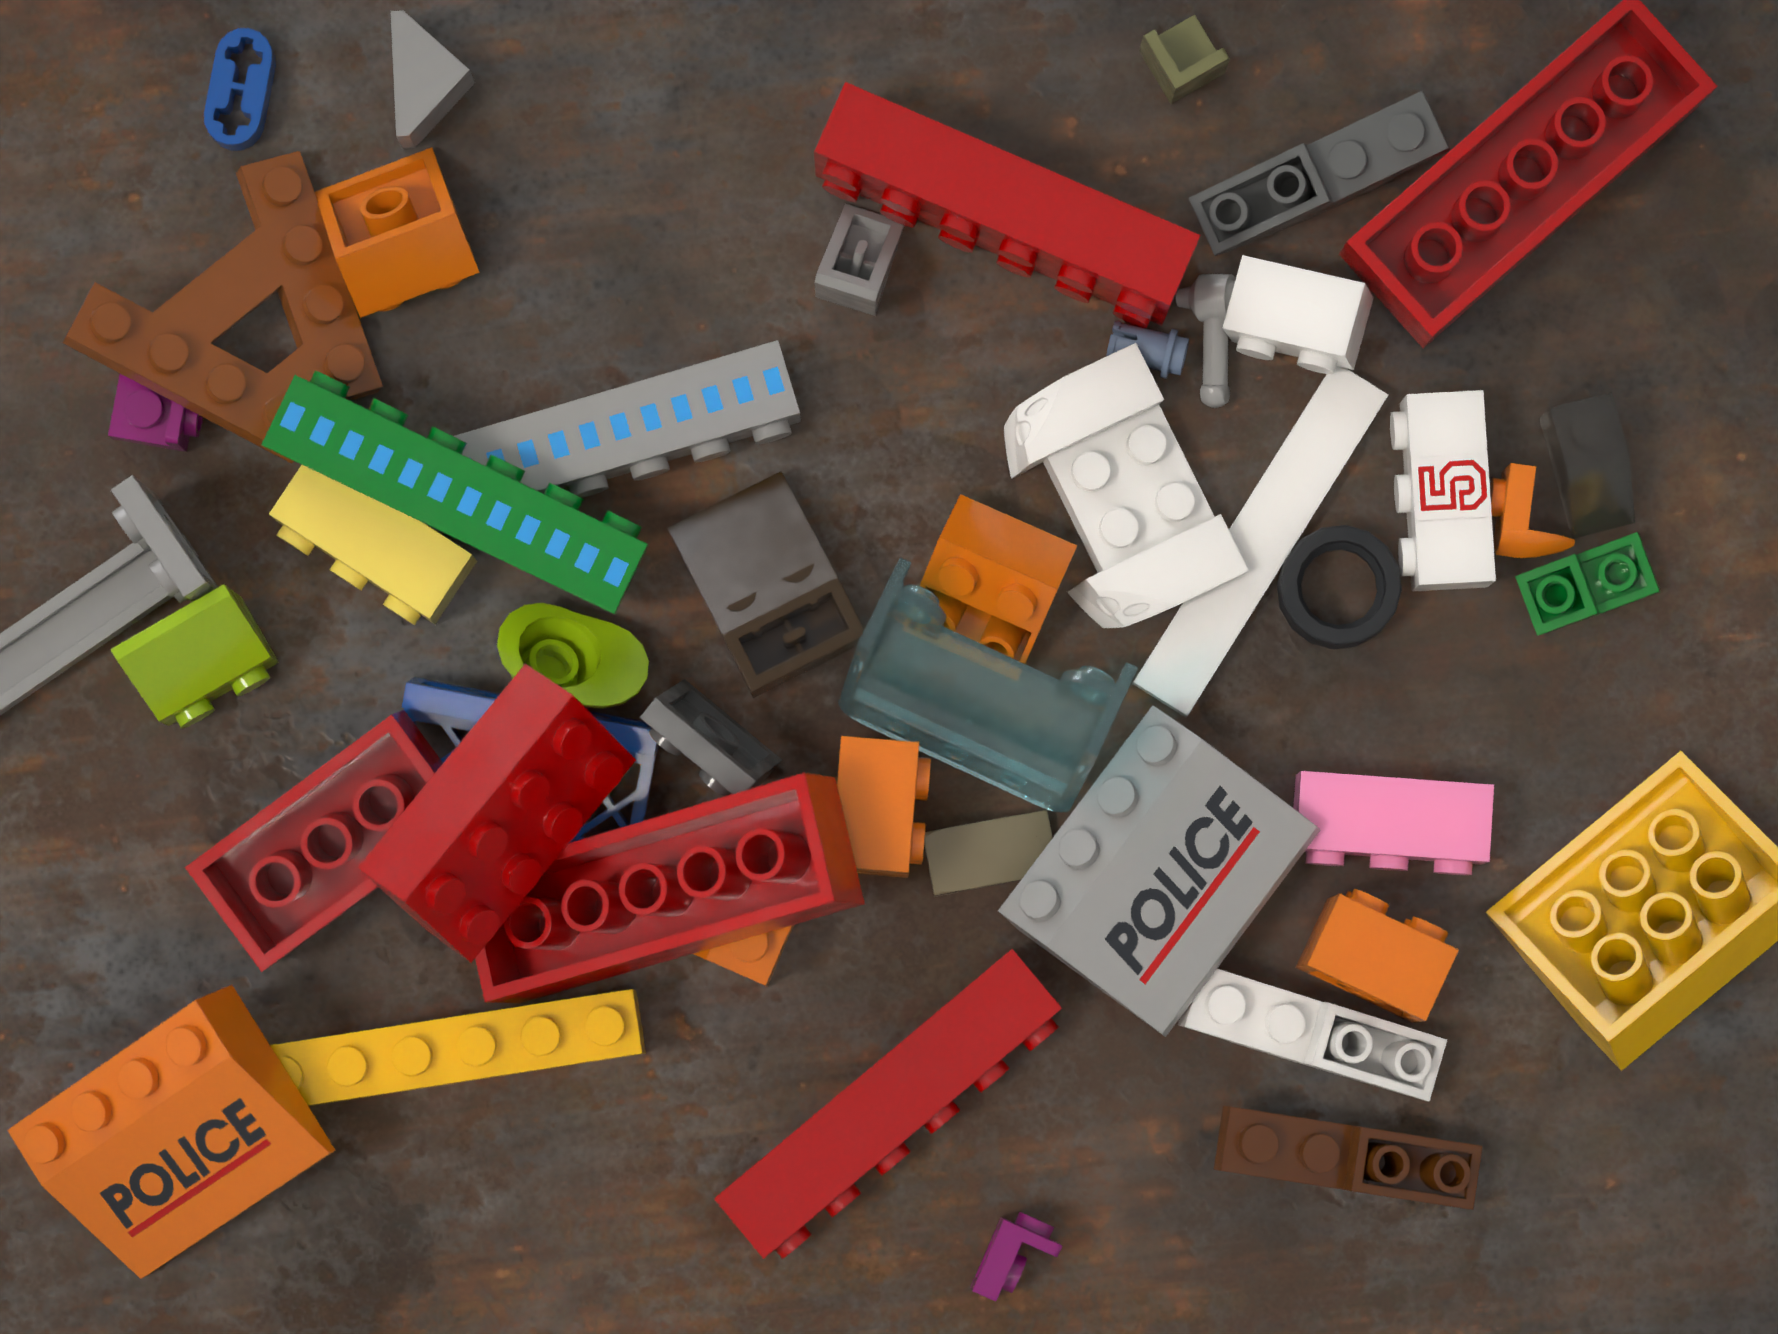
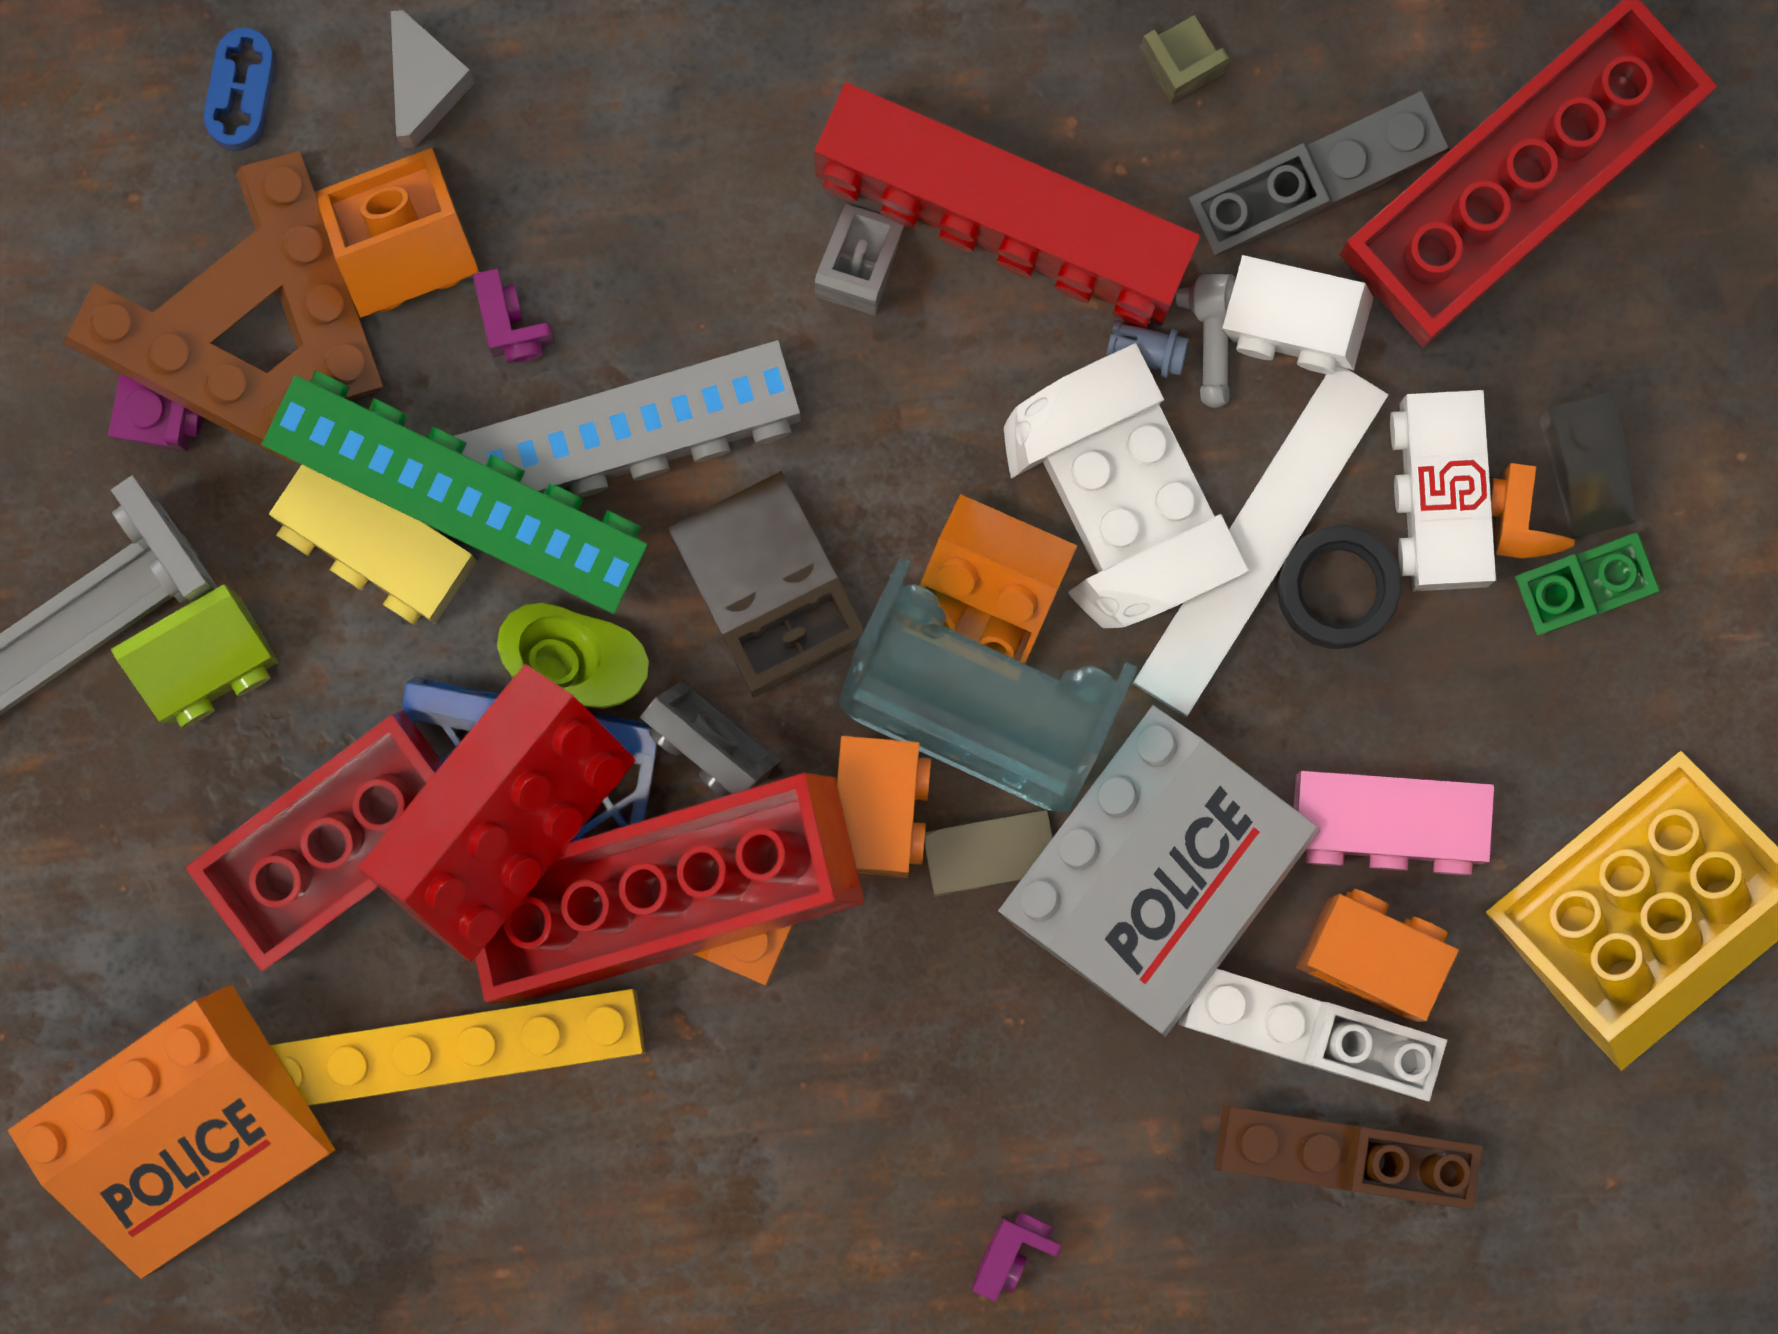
(501, 308): none -> magenta bracket
(888, 1104): red brick -> none

